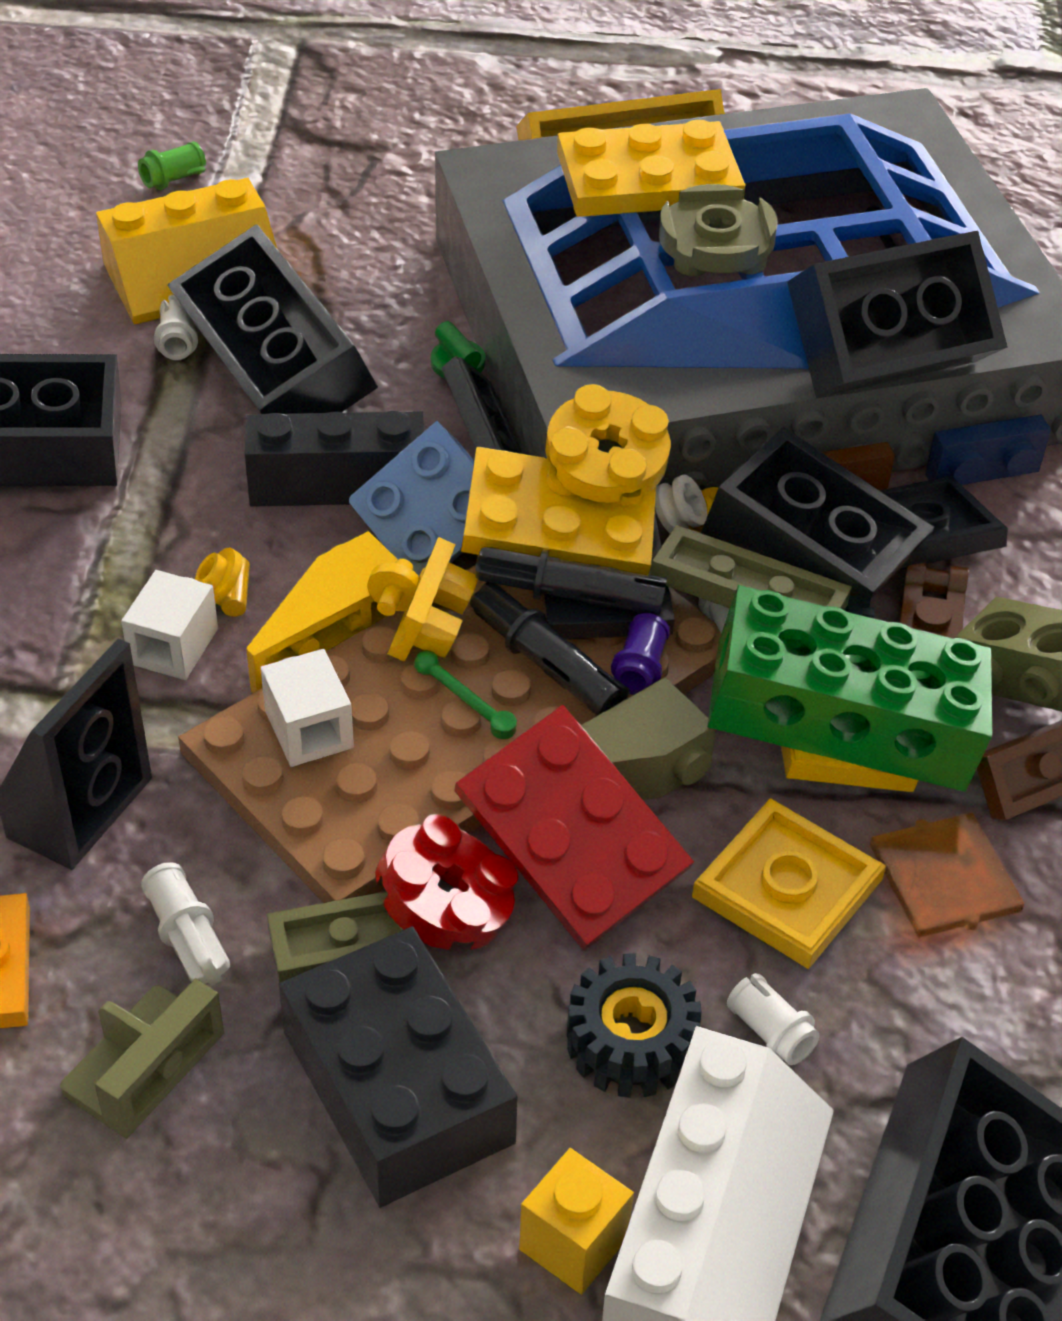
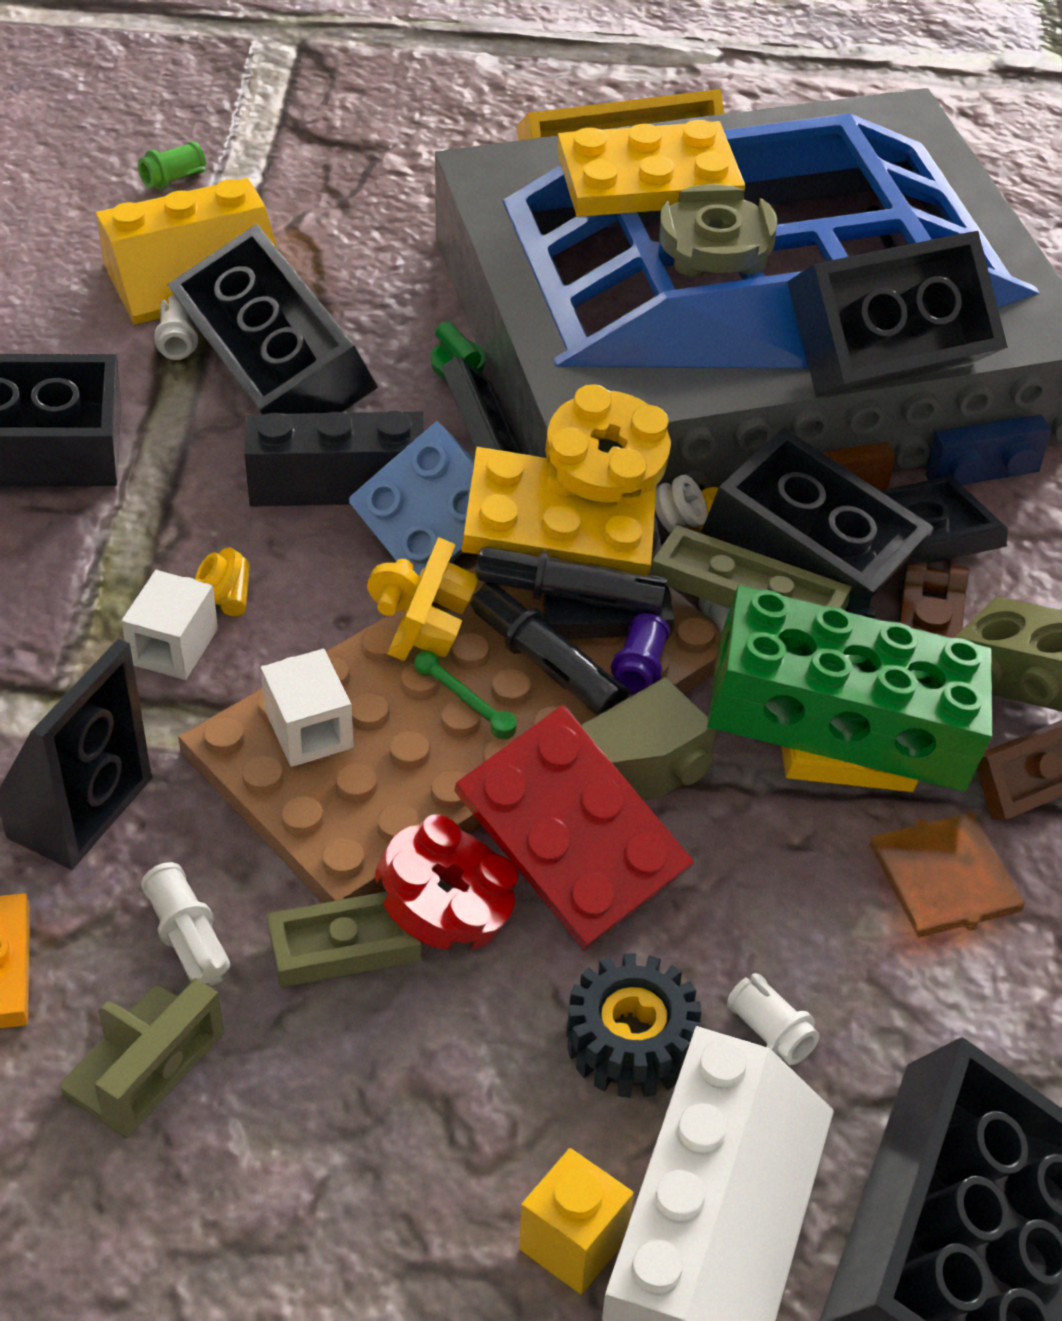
(322, 607): yellow slope -> none
(398, 1065): black brick -> none
(788, 882): yellow plate -> none

